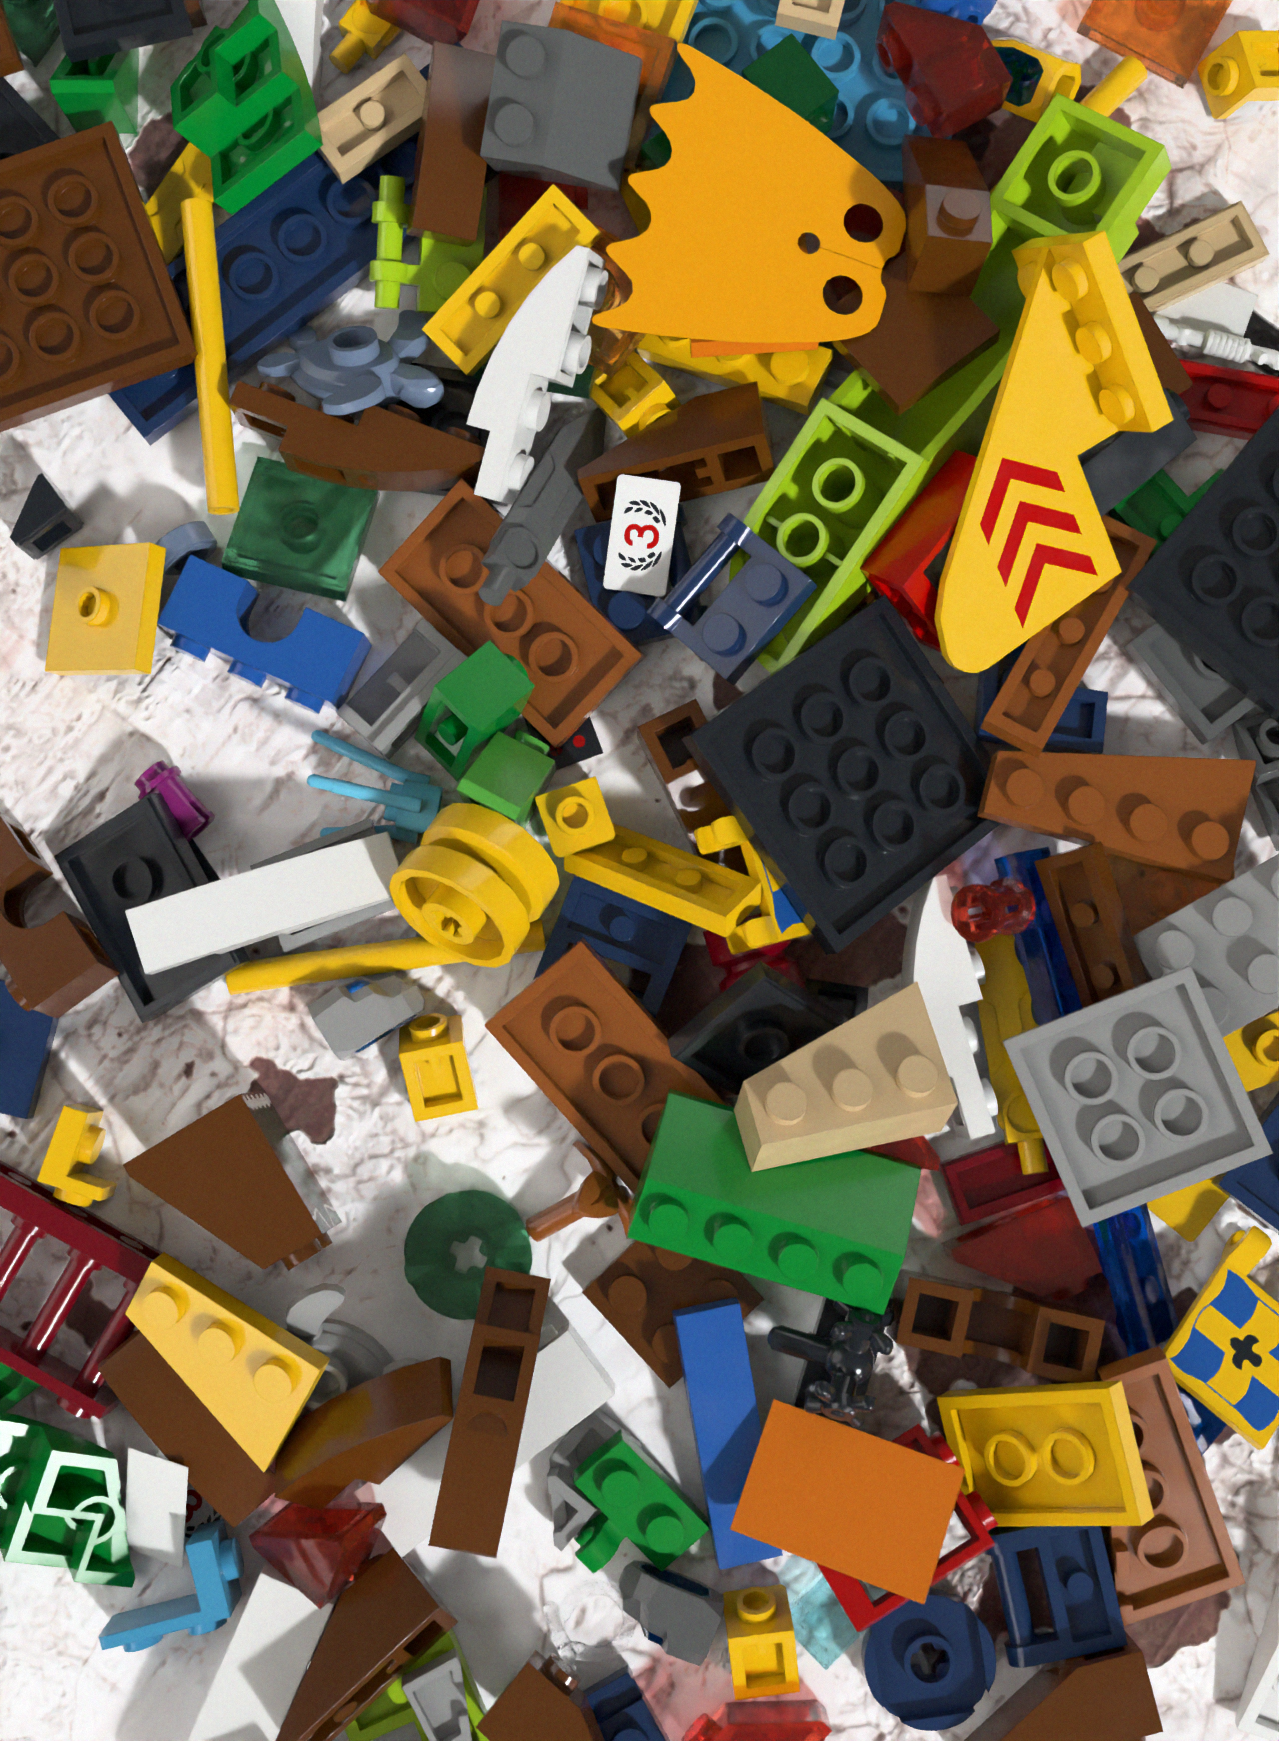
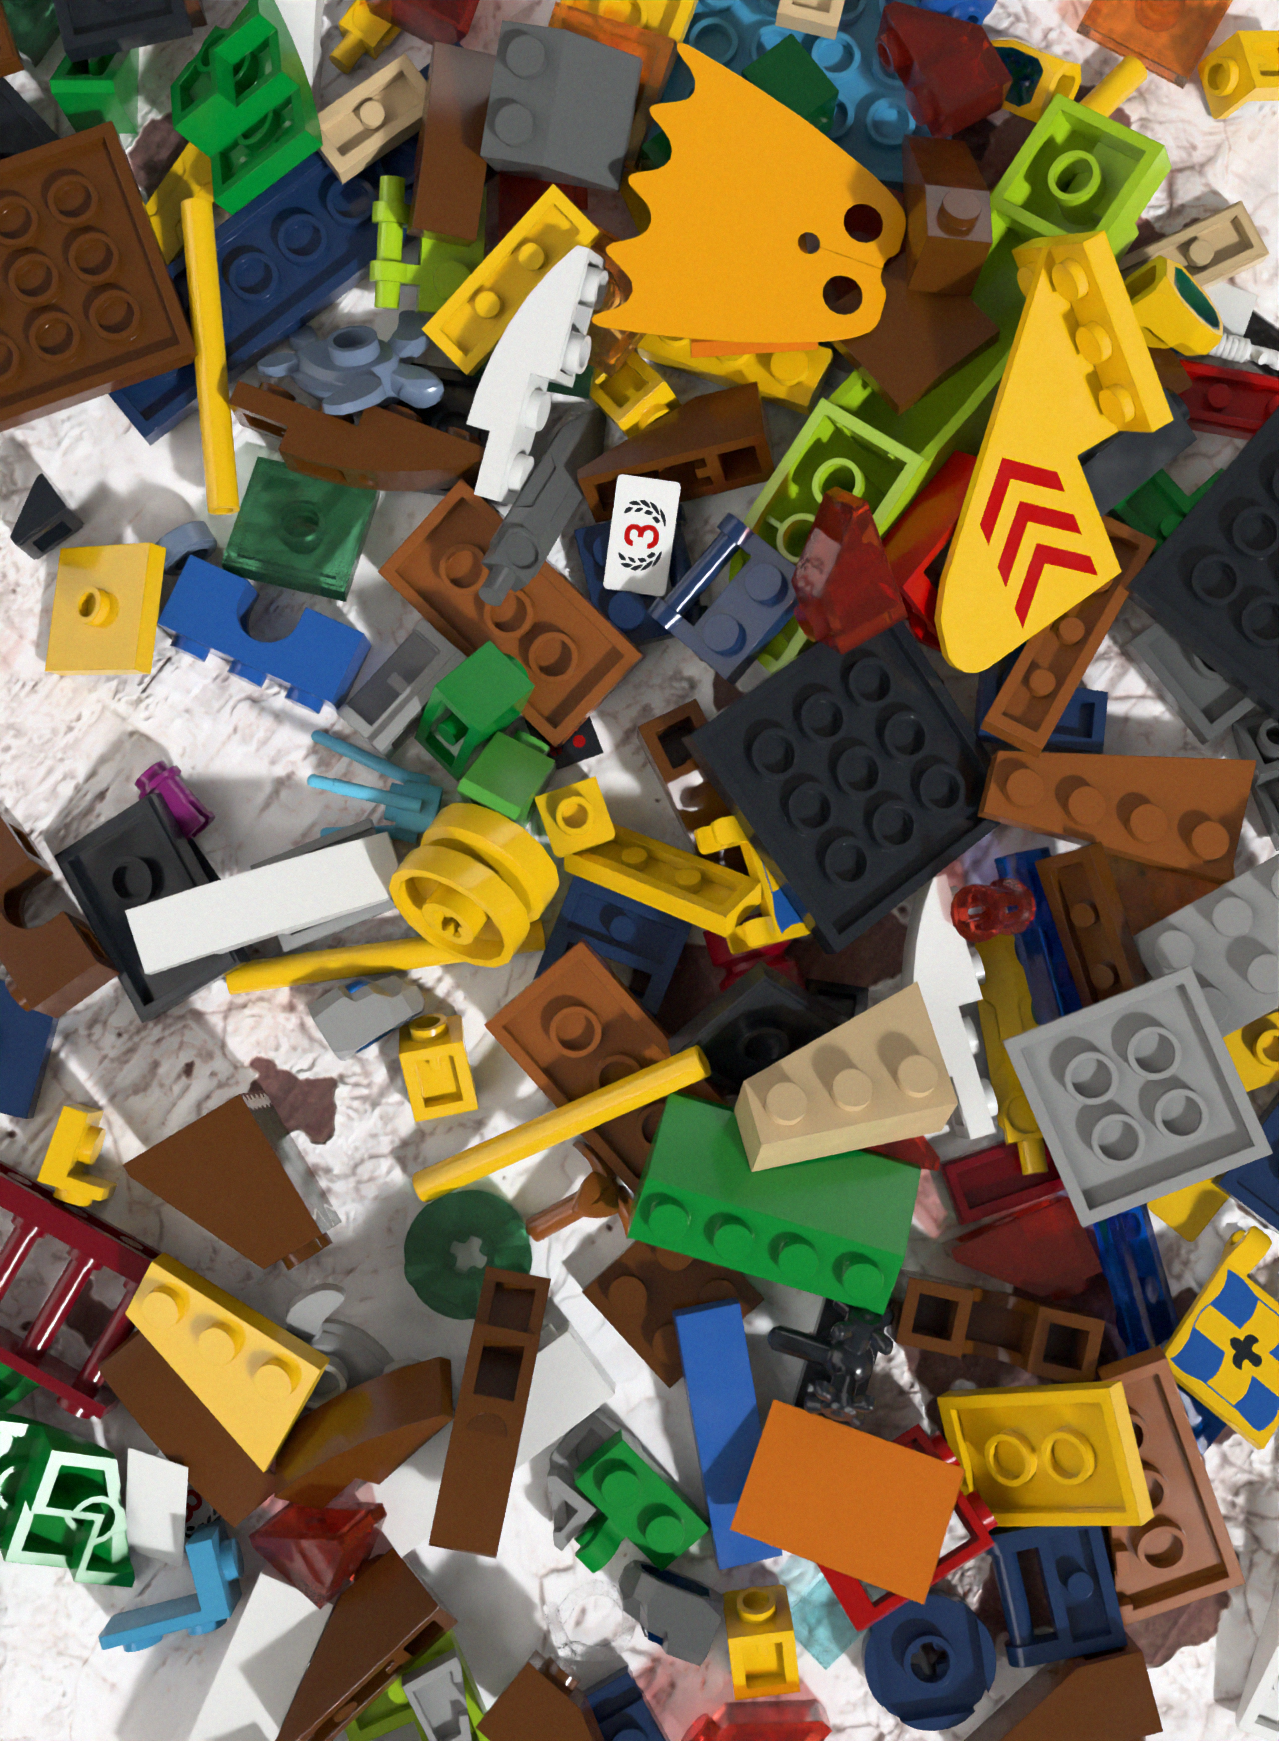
(562, 1123): none -> yellow piece
(845, 576): none -> clear red slope
(1173, 308): none -> yellow rock

